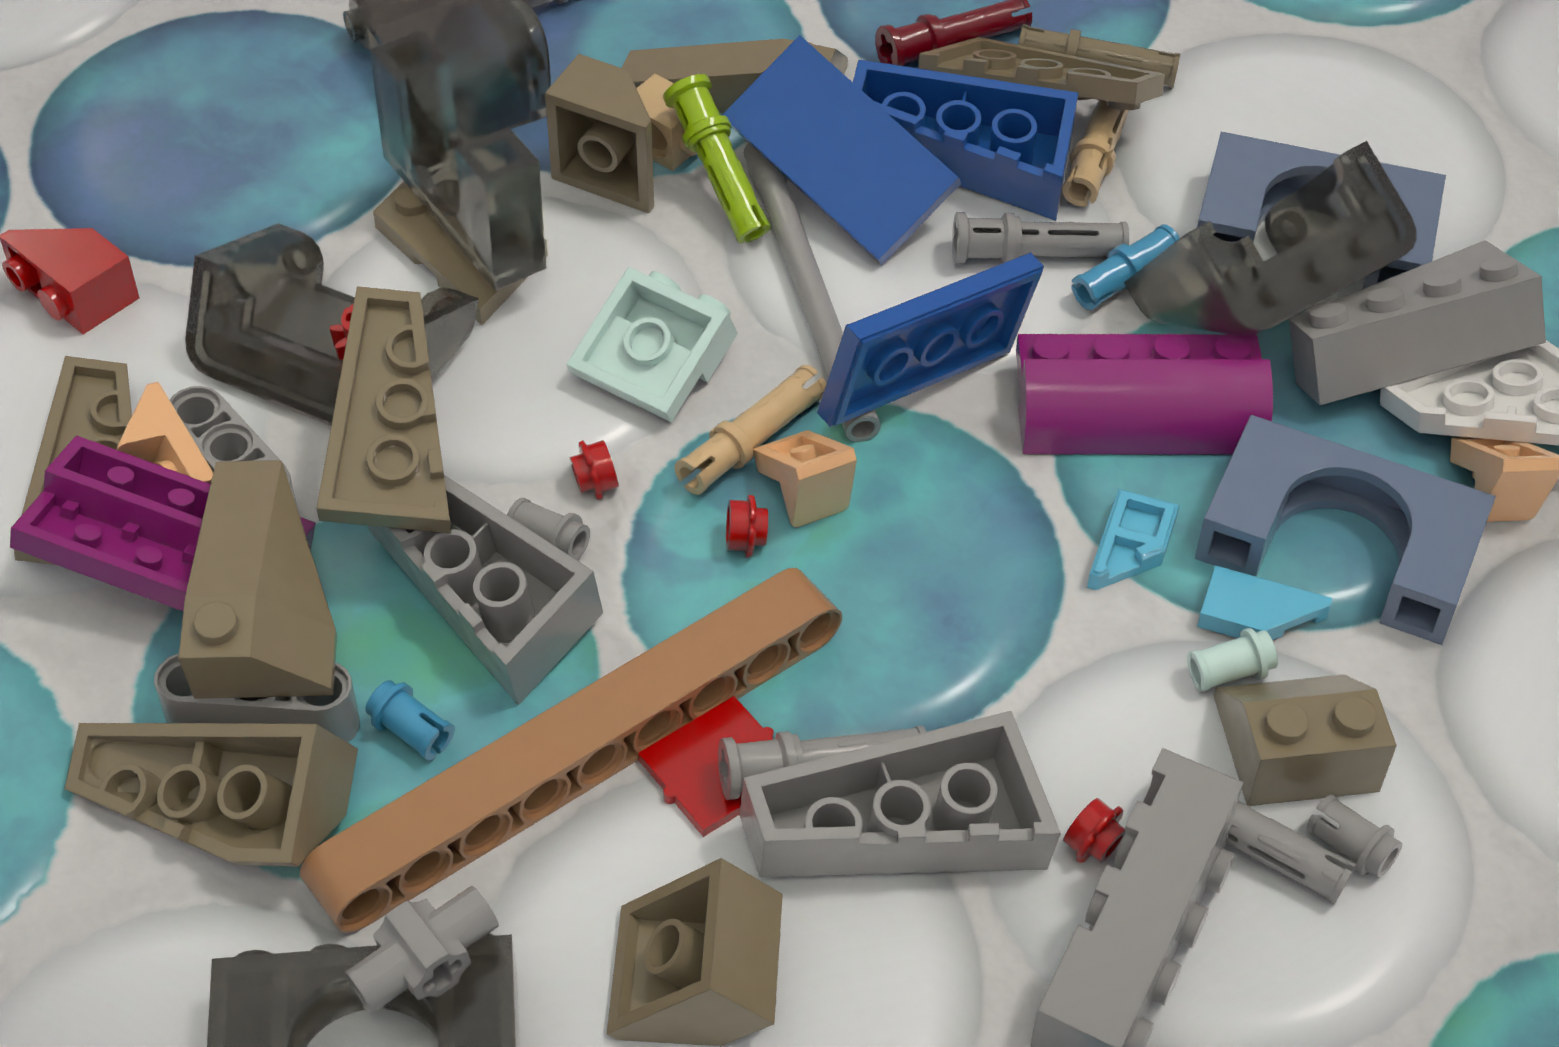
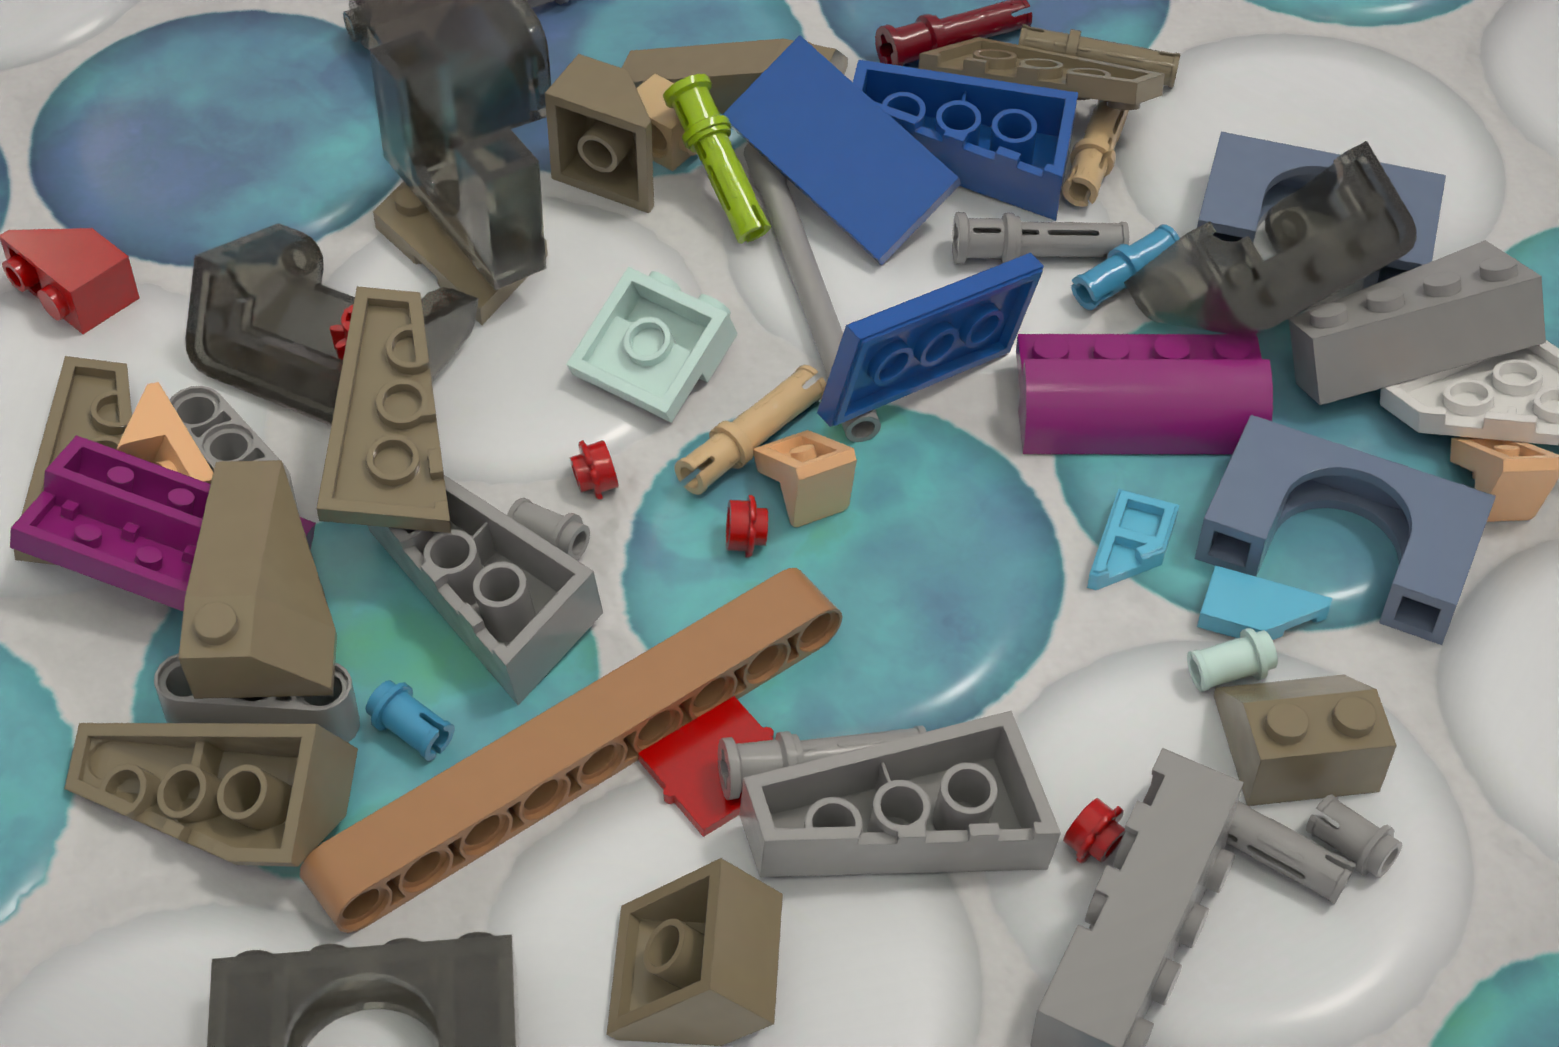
(421, 949): light grey axle -> none

